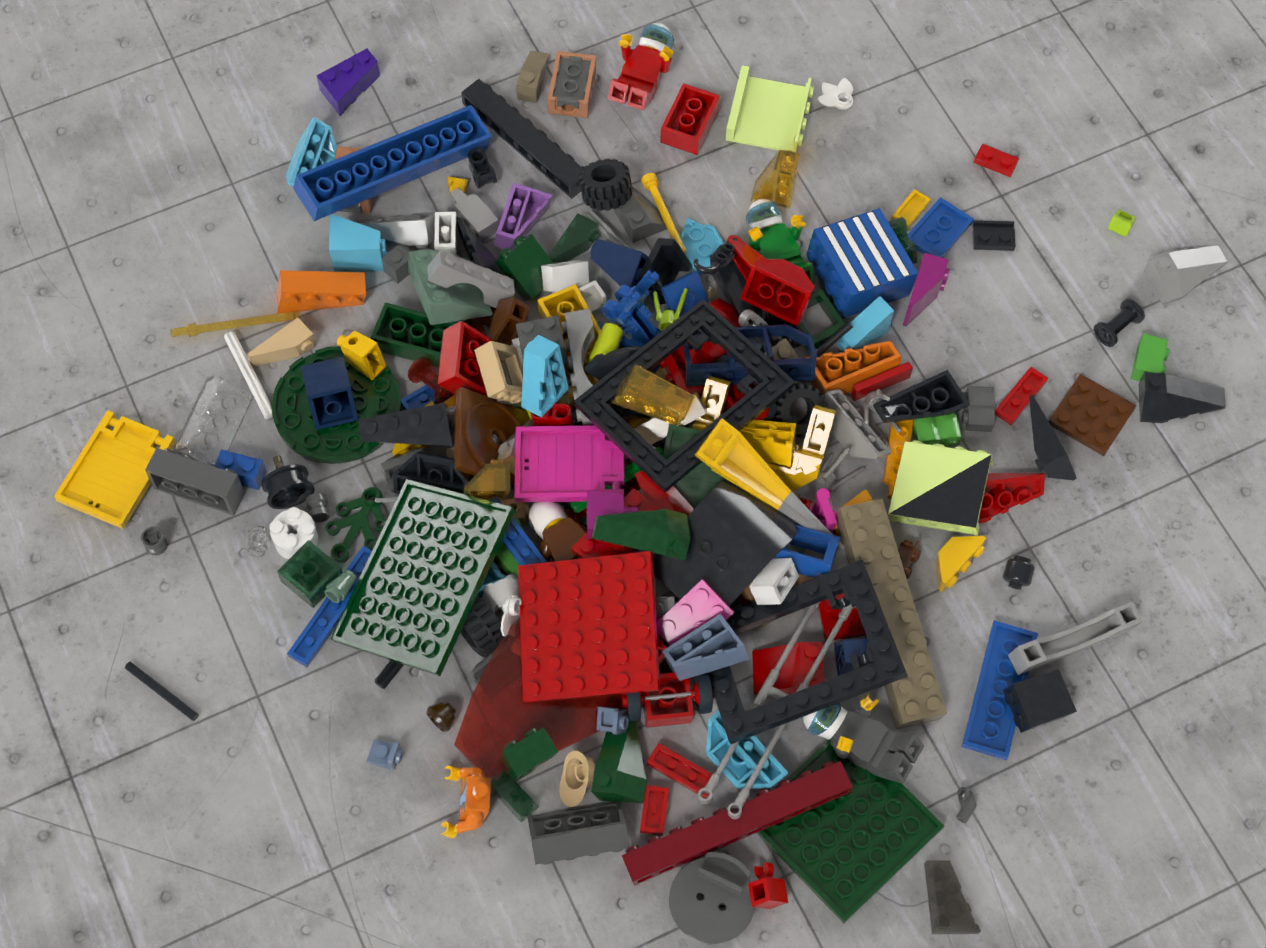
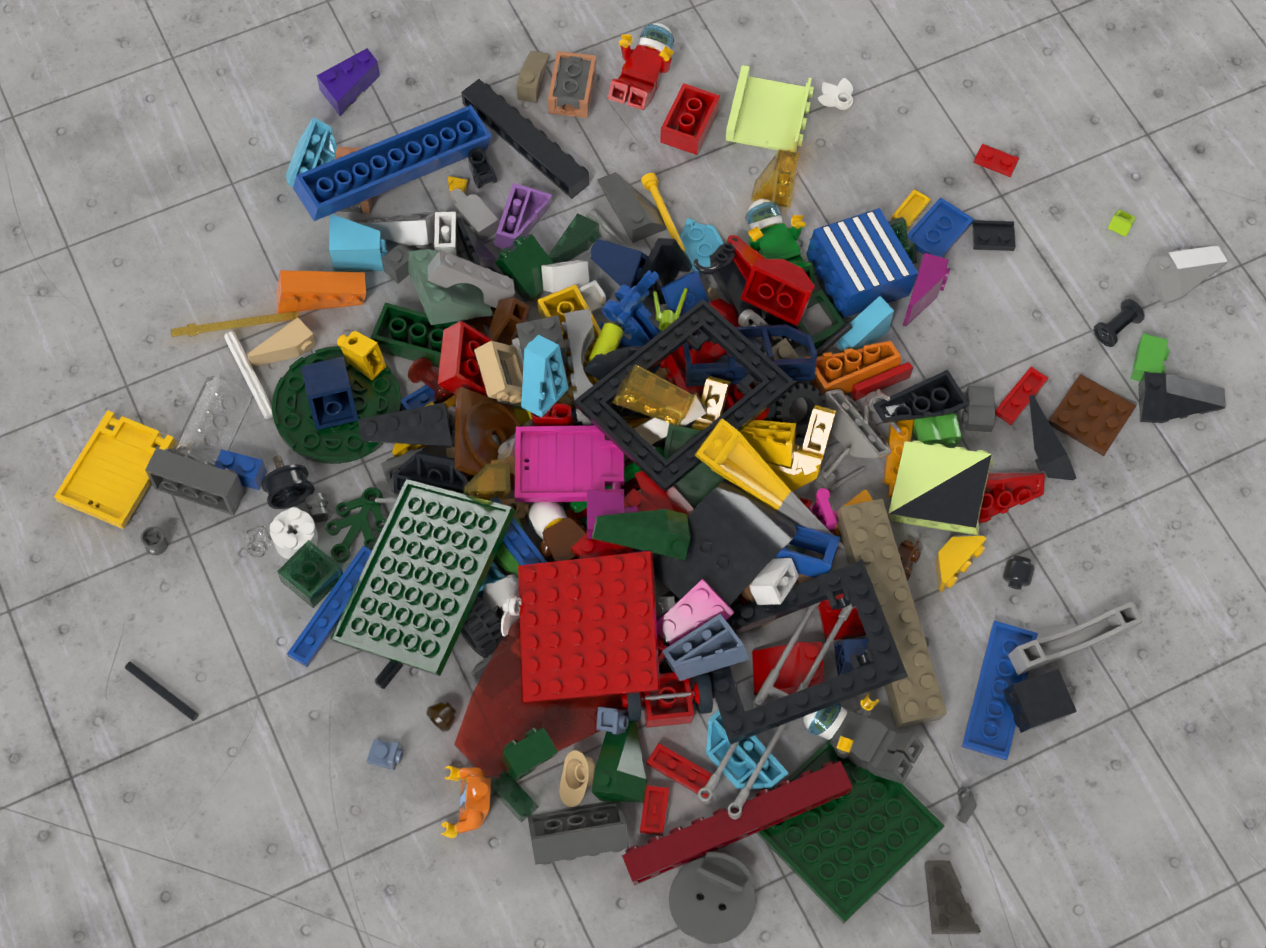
(339, 587): sand green cone -> none
(605, 184): black tyre -> none
(767, 891): red brick -> none

